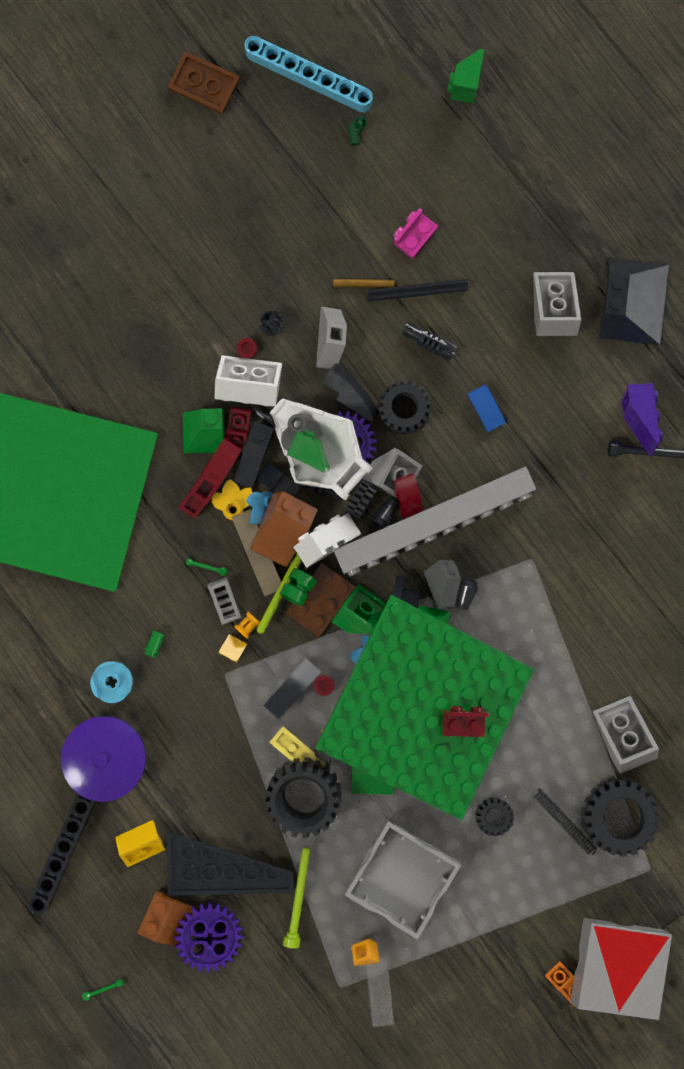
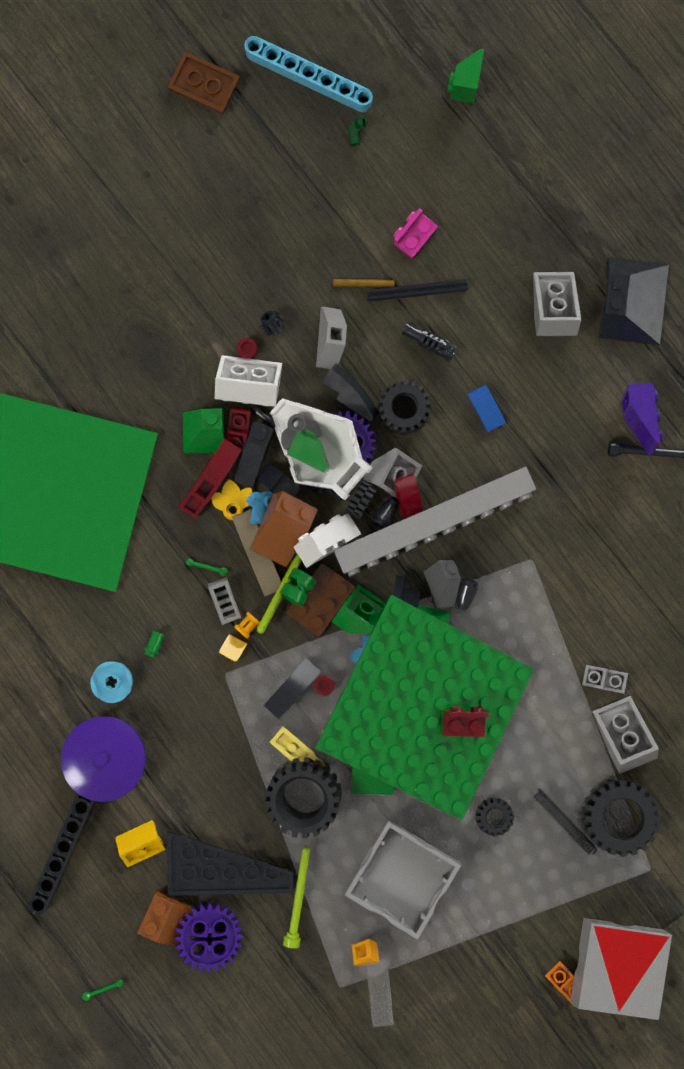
(605, 679): none -> light grey slope

